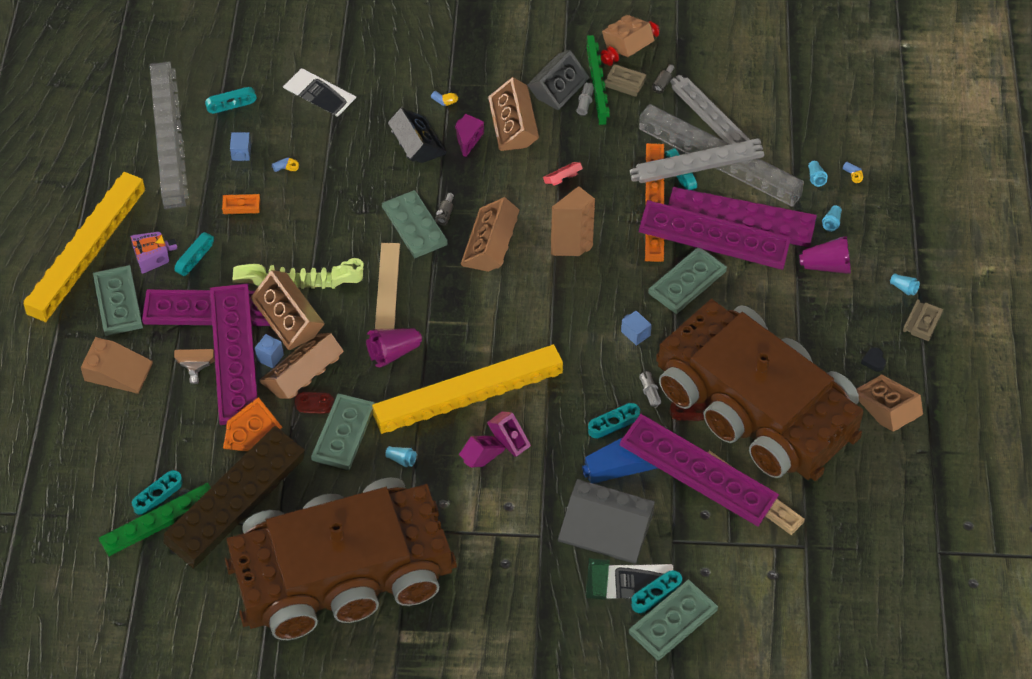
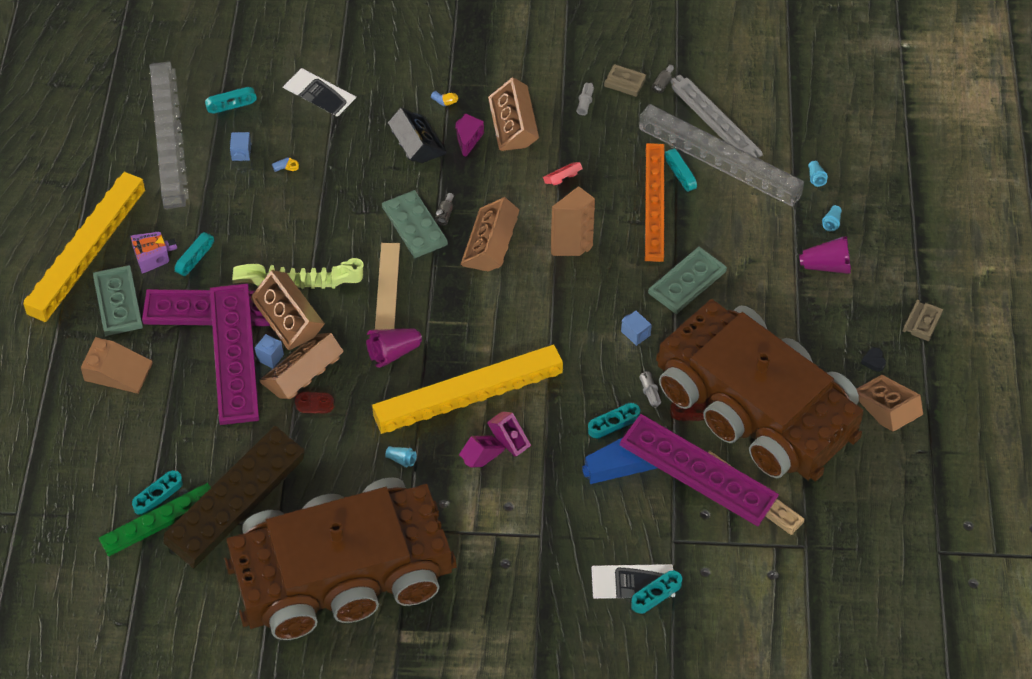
(194, 361): medium nougat piece -> none
(241, 204): orange plate -> none
(249, 426): orange tile -> none
(343, 431): sand green plate -> none
(558, 80): dark grey slope -> none
(596, 75): green plate -> none
(597, 579): clear green tile -> none
(606, 521): dark grey slope -> none
(627, 38): medium nougat brick -> none
(673, 620): sand green plate -> none
(697, 161): light grey hinge -> none
(715, 234): magenta plate -> none
(763, 217): magenta plate -> none
(856, 172): arm -> none
(906, 284): medium azure cone -> none

